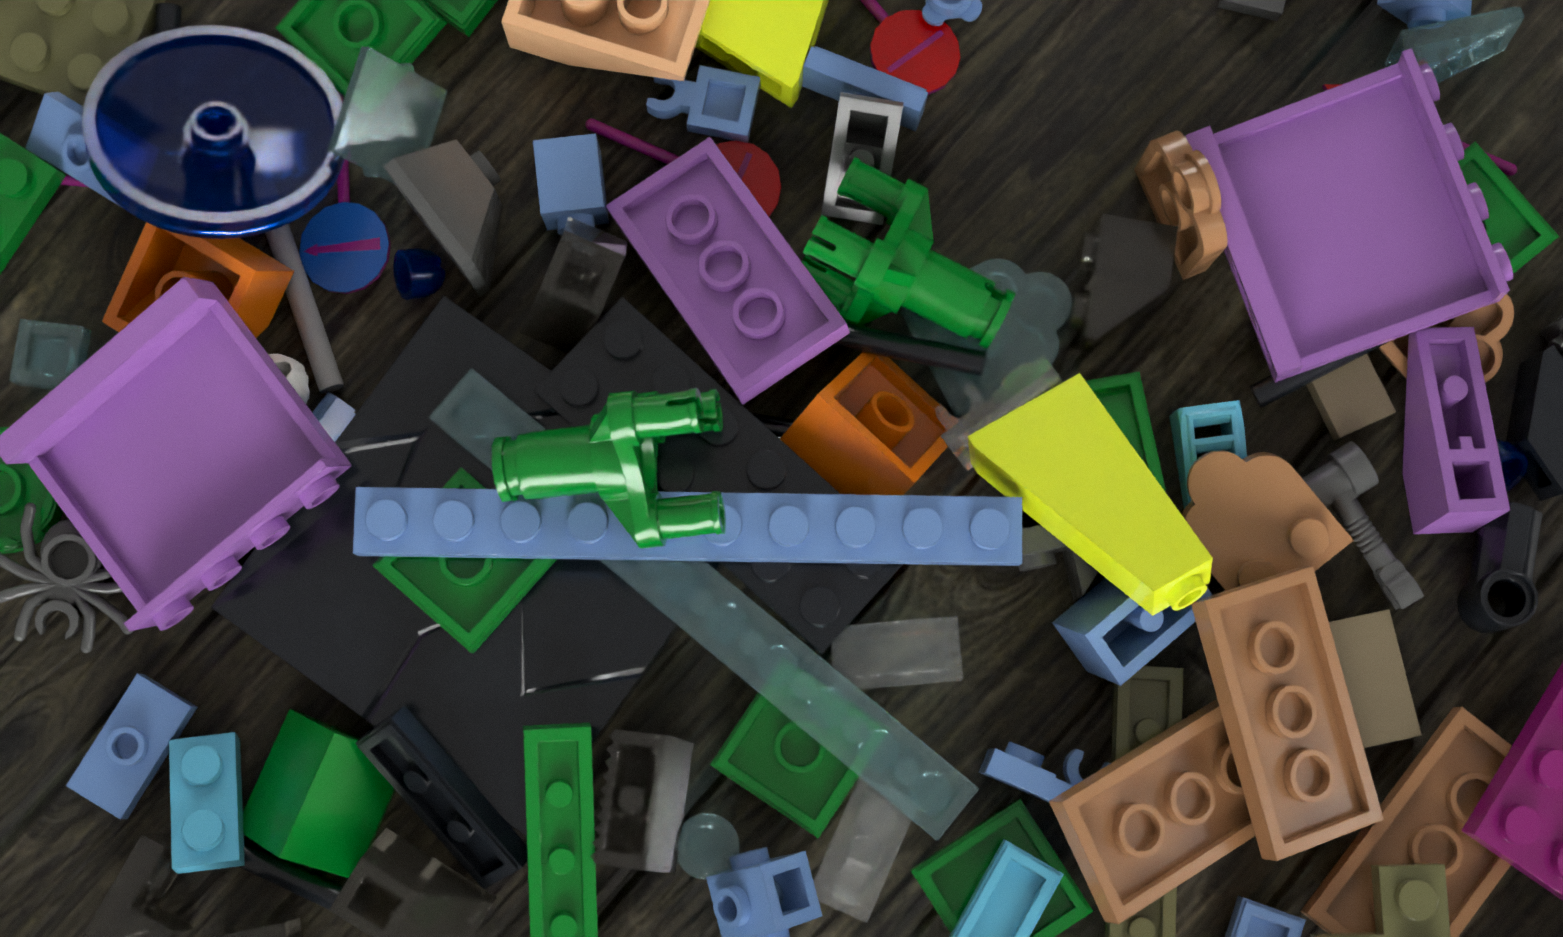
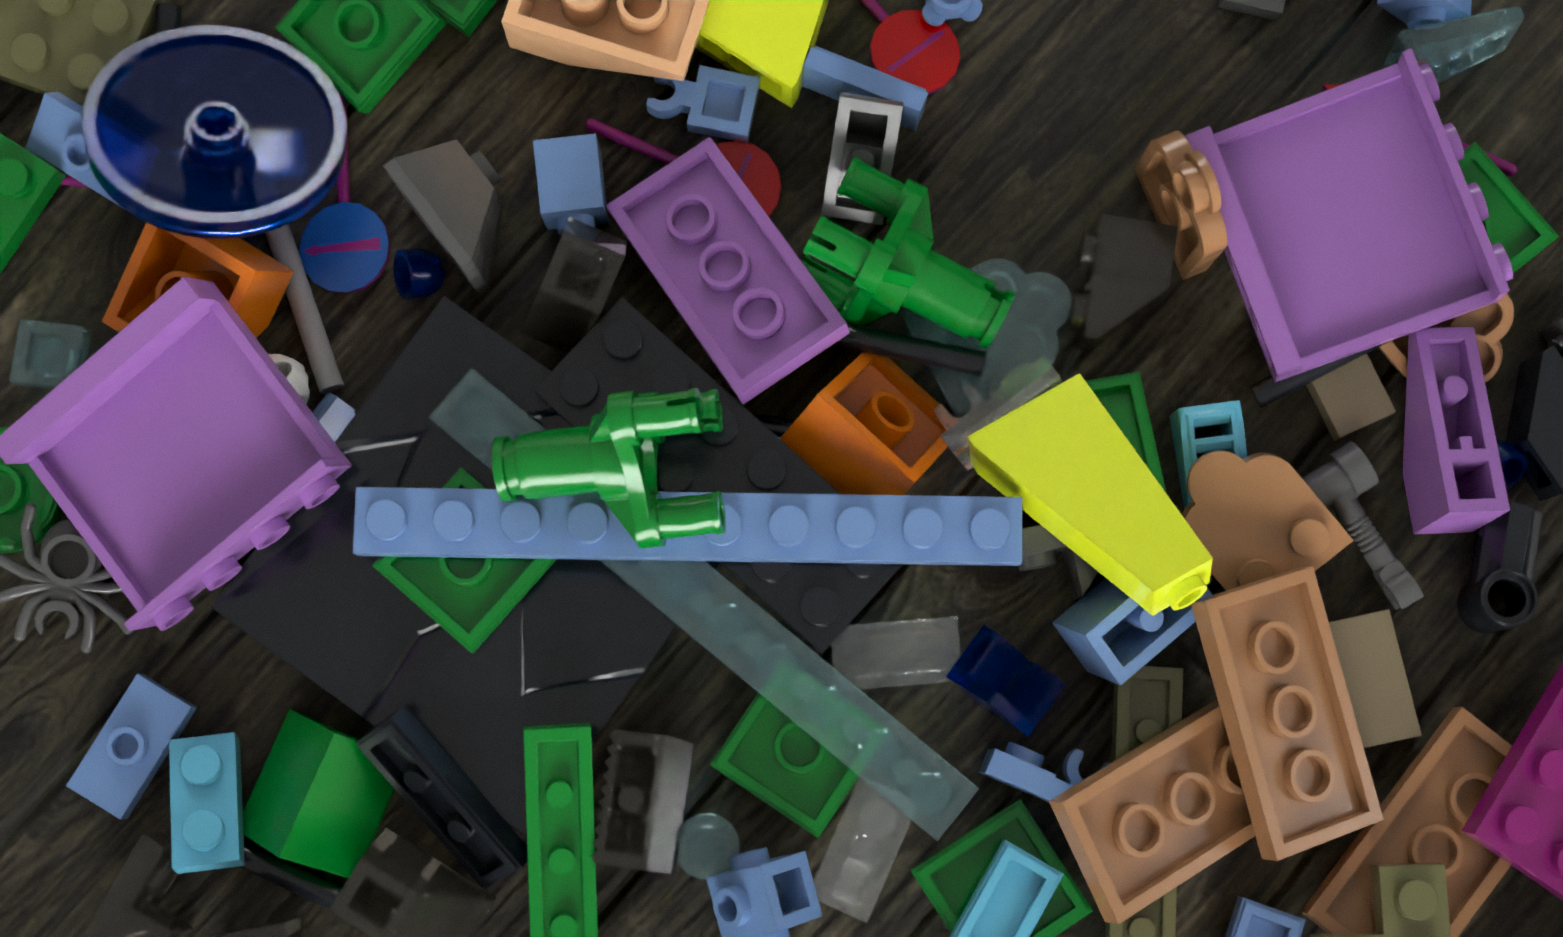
(385, 113): clear light blue piece -> none
(1005, 681): none -> clear blue panel

